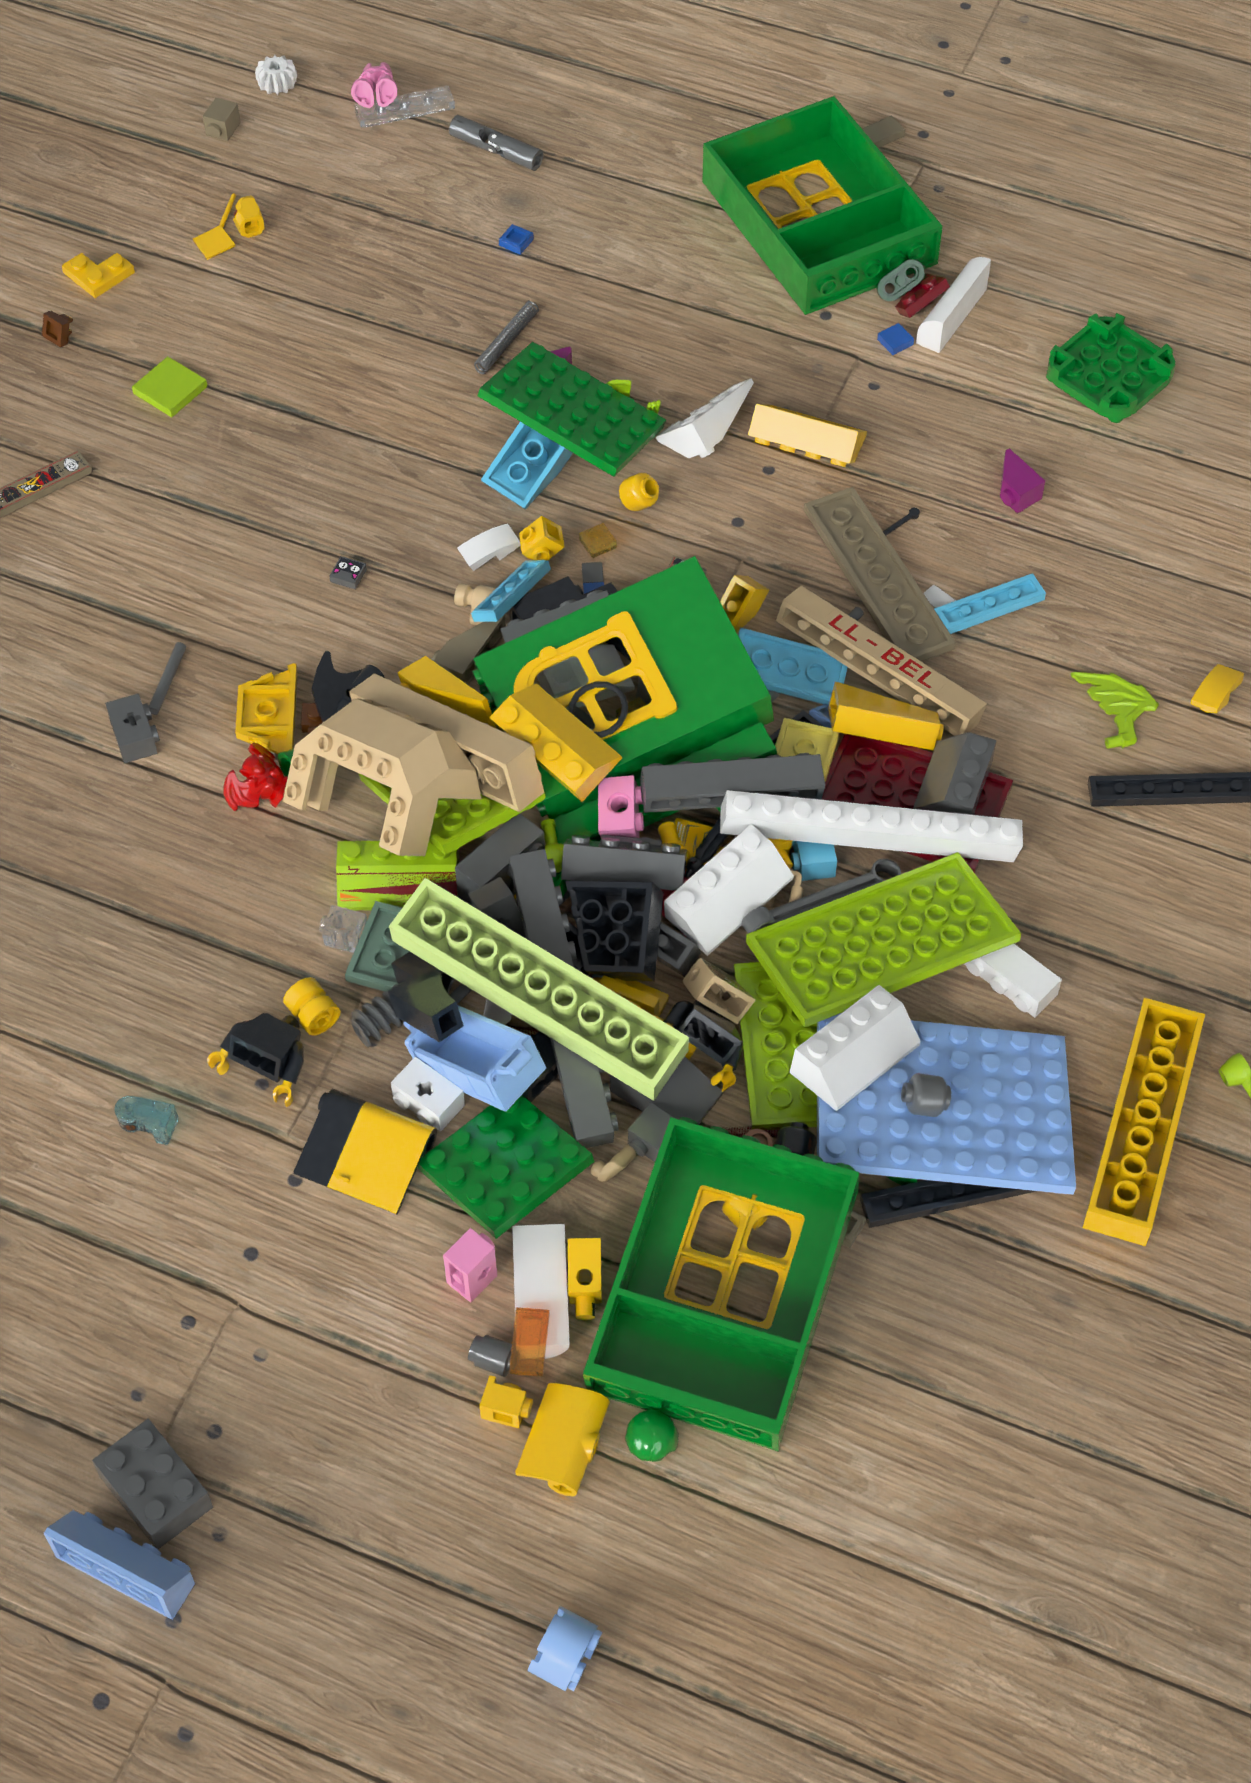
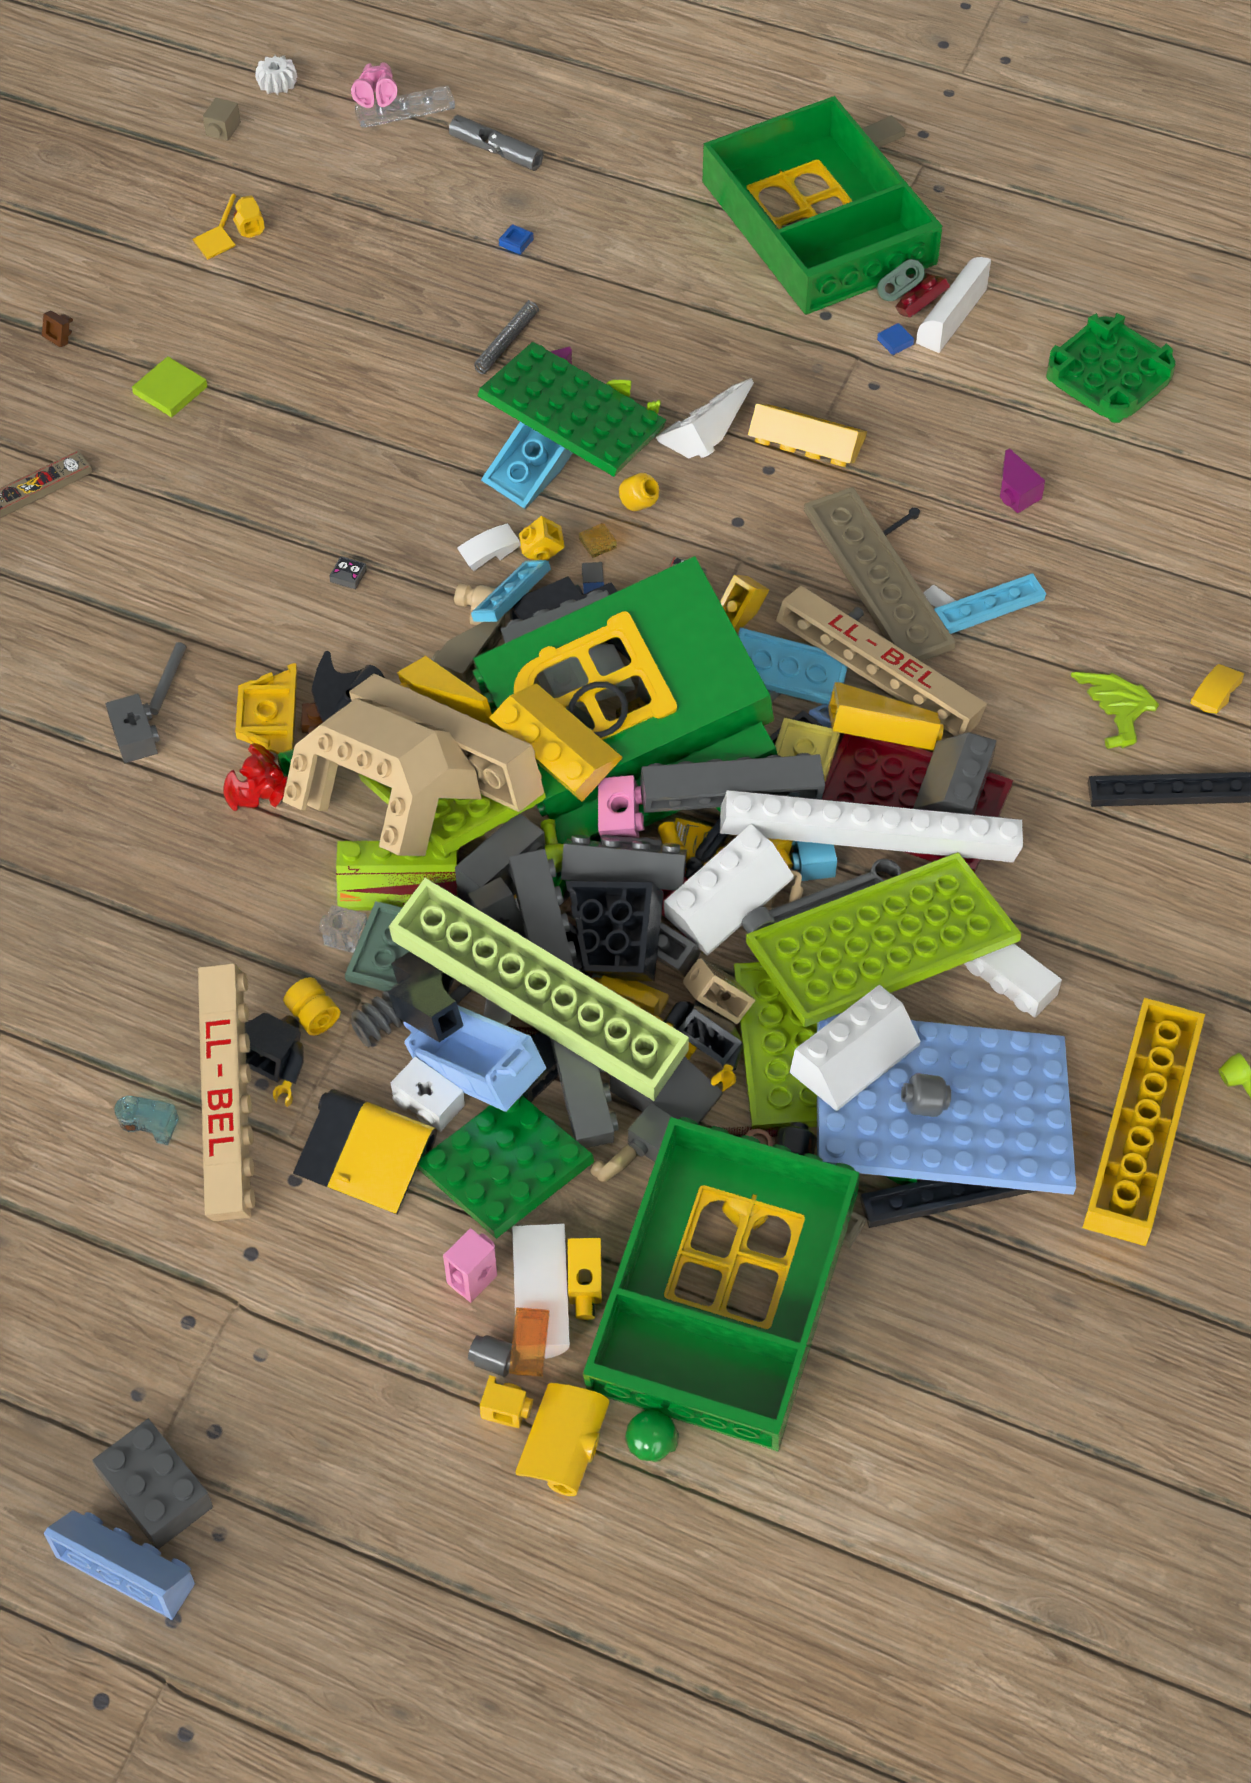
(98, 278): yellow plate -> none
(224, 1093): none -> tan brick
(563, 1648): light blue brick -> none

